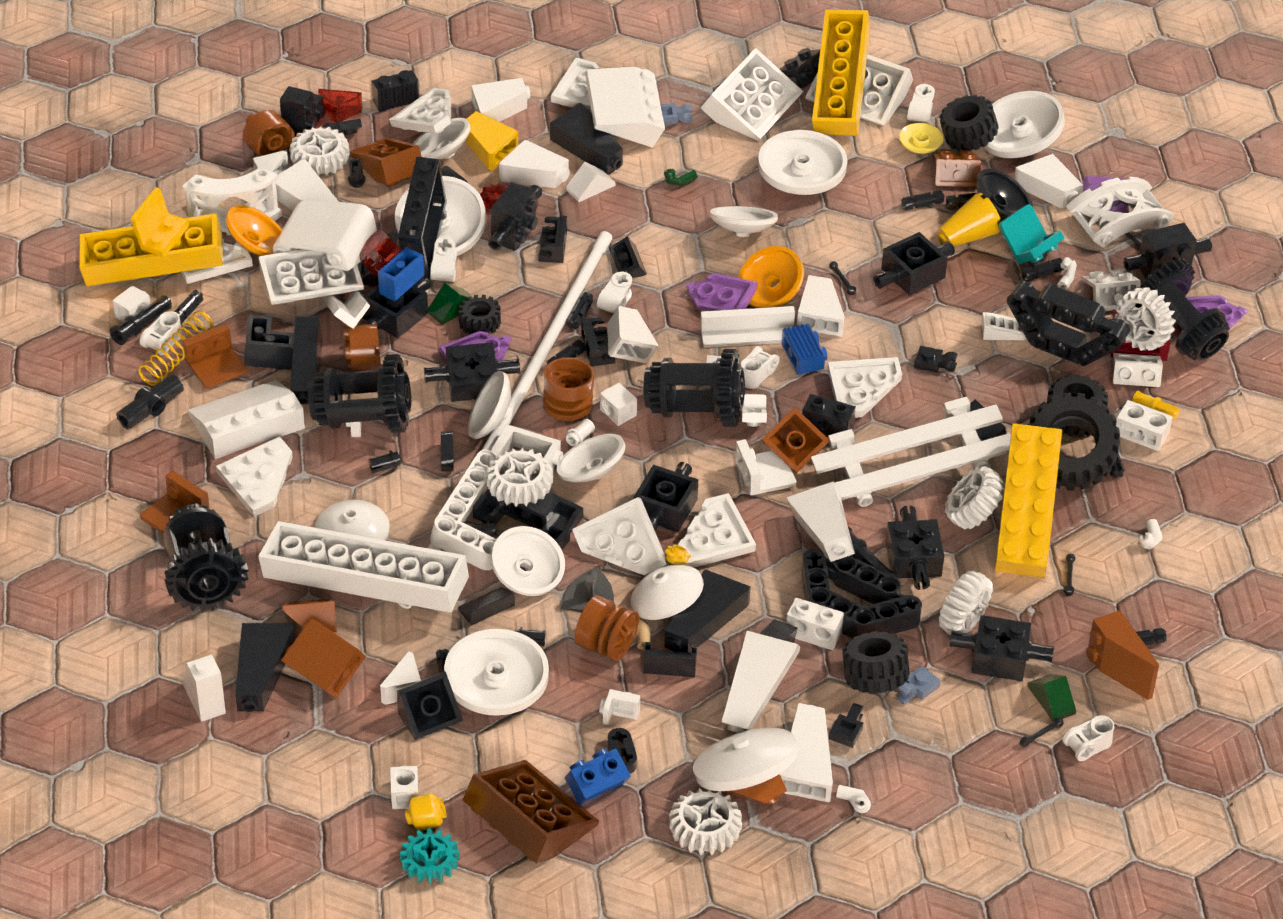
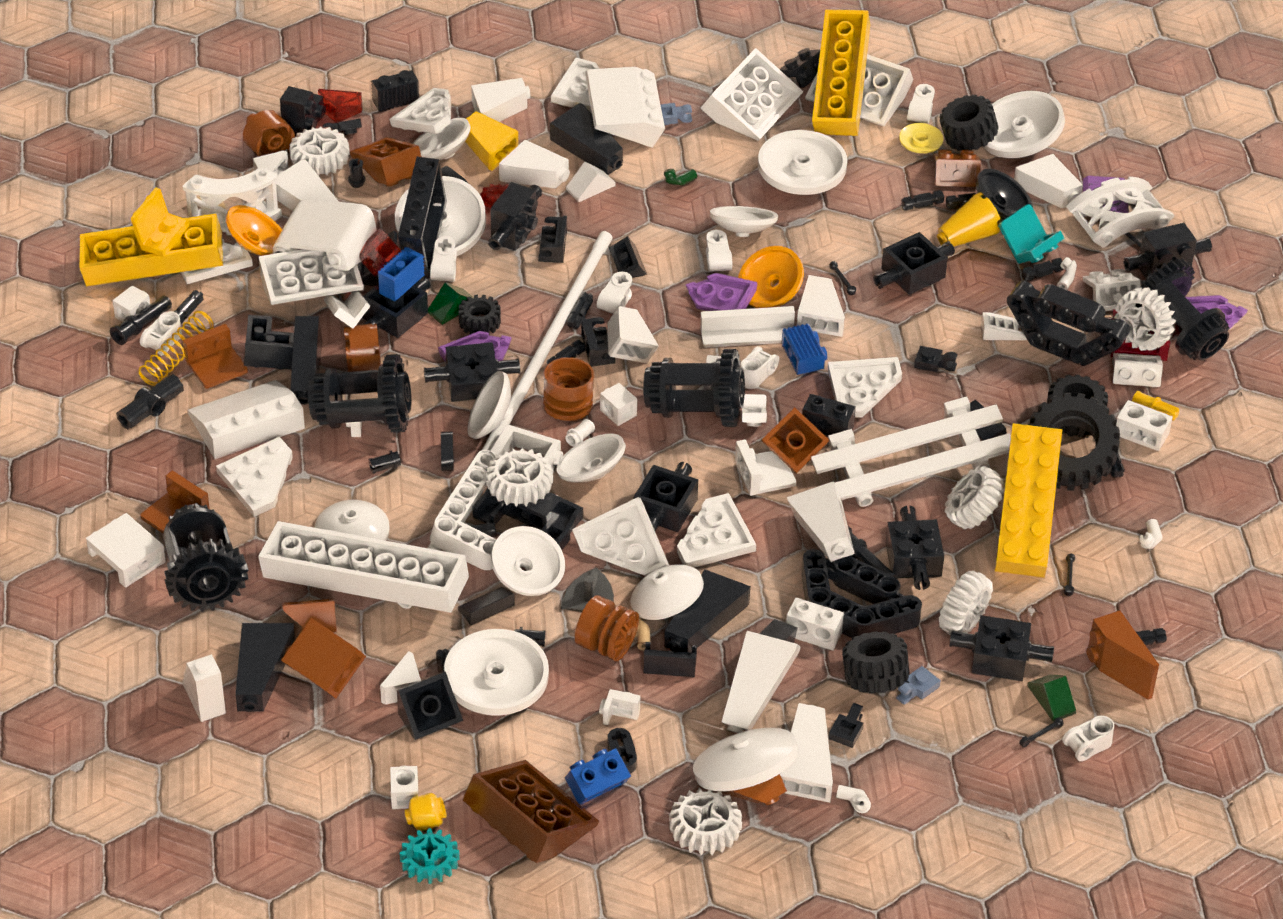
(127, 549): none -> white panel
(677, 555): yellow plate -> none
(717, 252): none -> white piece

